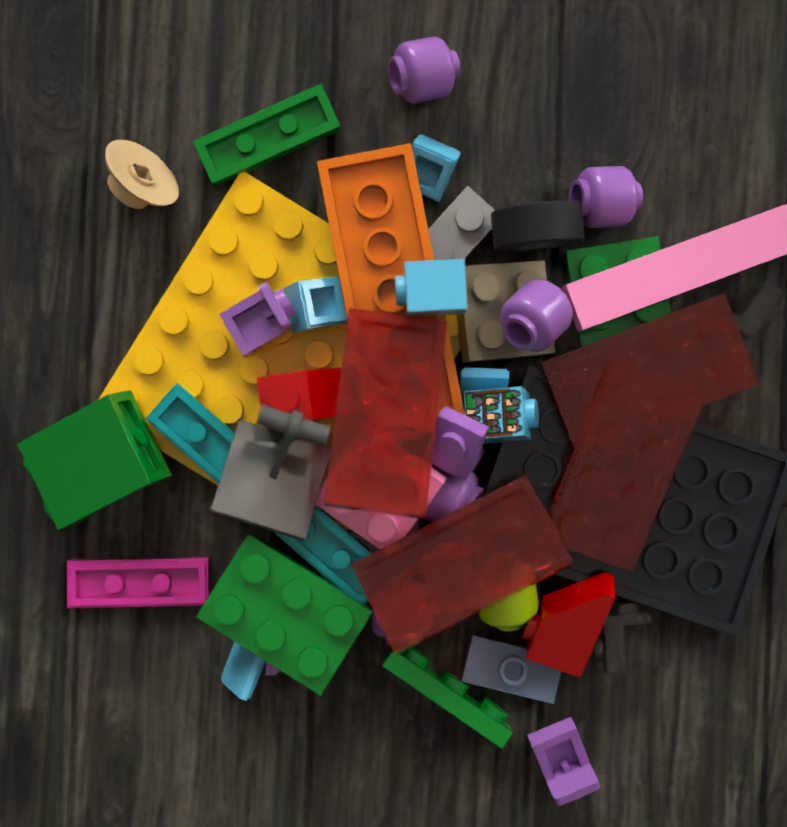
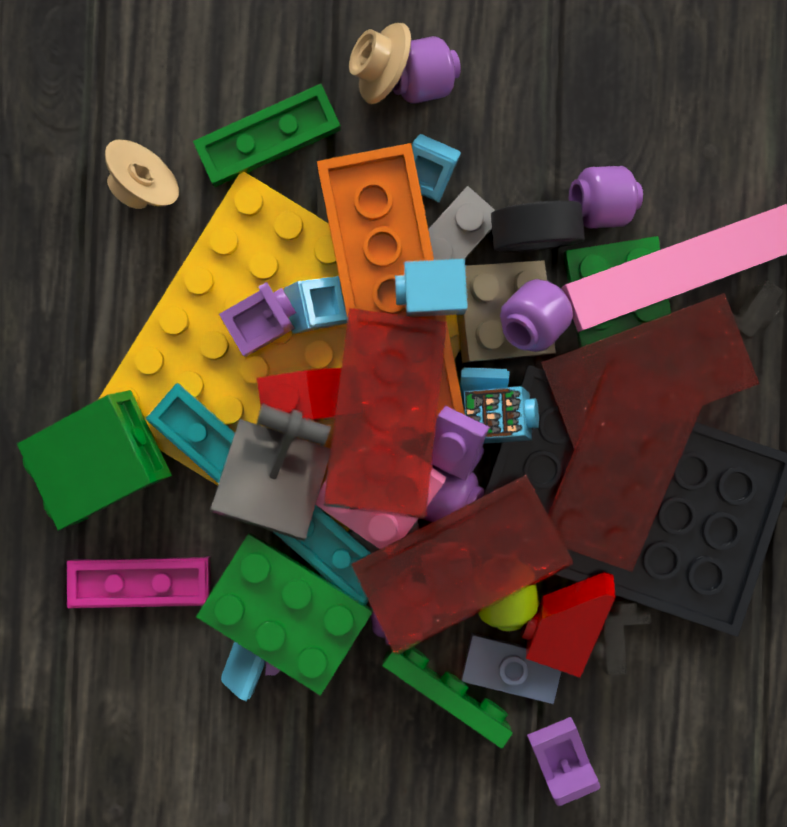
(380, 60): none -> tan piece

